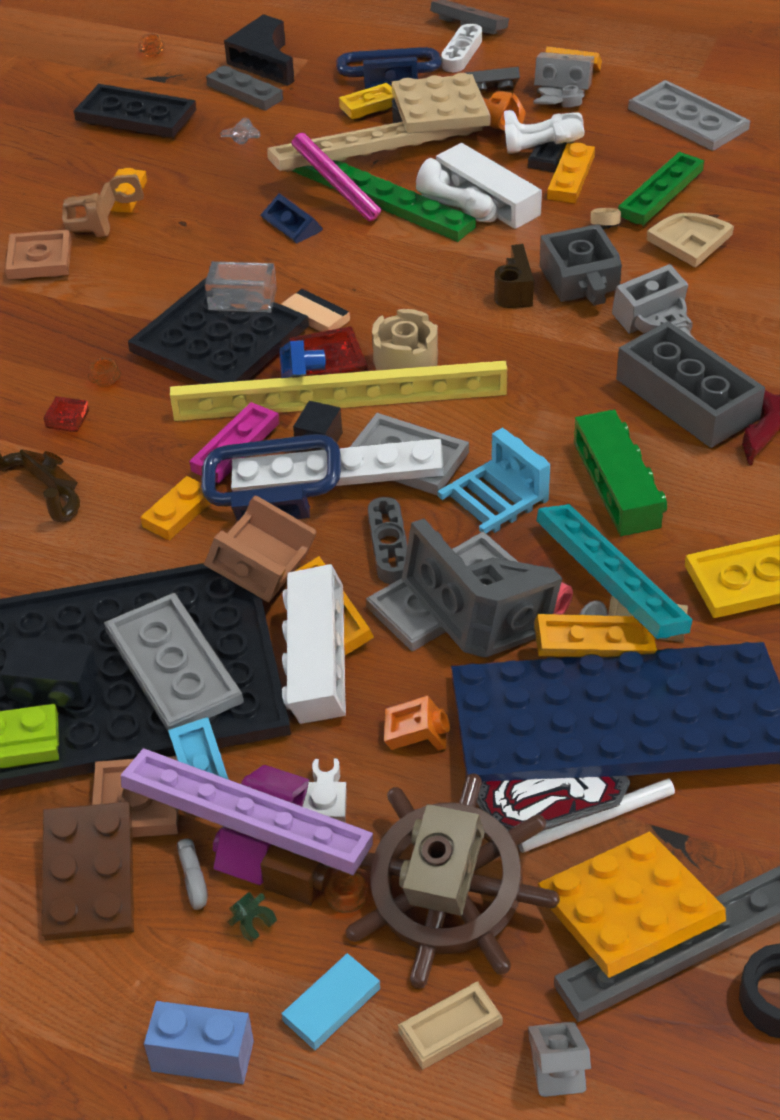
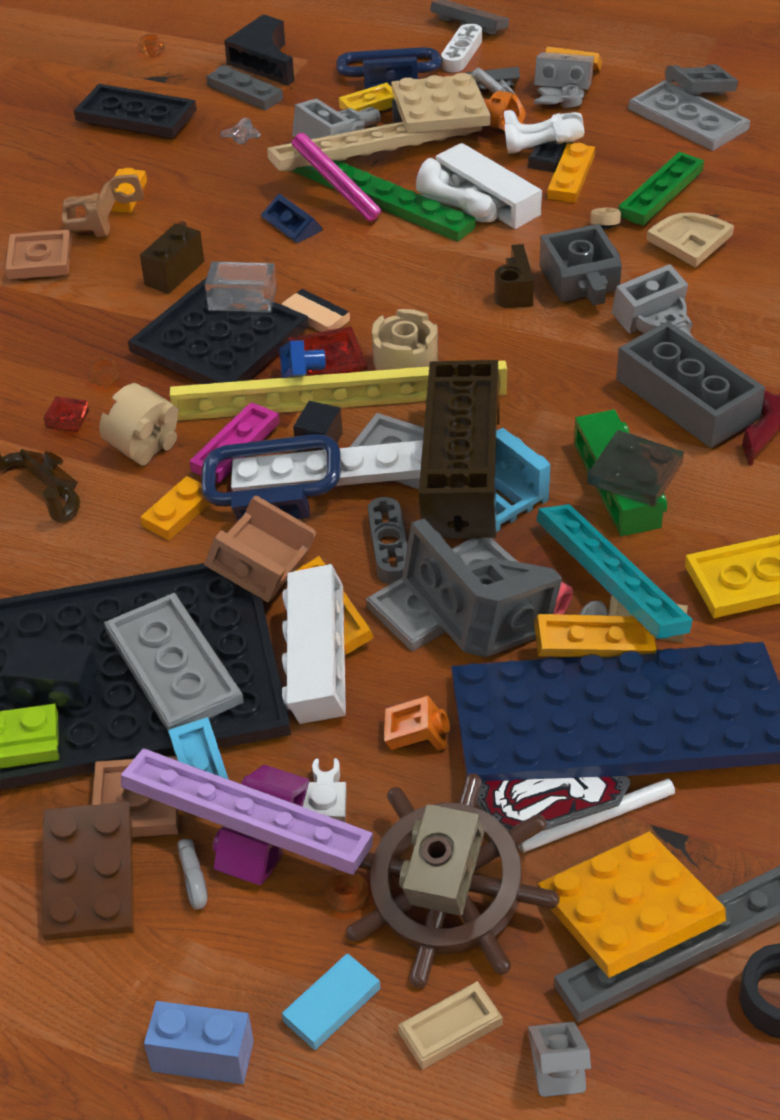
(139, 423): none -> tan brick
(172, 258): none -> dark brown brick
(246, 910): clear green plate -> none
(294, 875): reddish brown brick -> none
(320, 120): none -> light grey brick
(460, 448): none -> dark brown plate
(489, 82): none -> light grey bar
(635, 468): none -> clear smoke plate
(702, 79): none -> dark grey plate

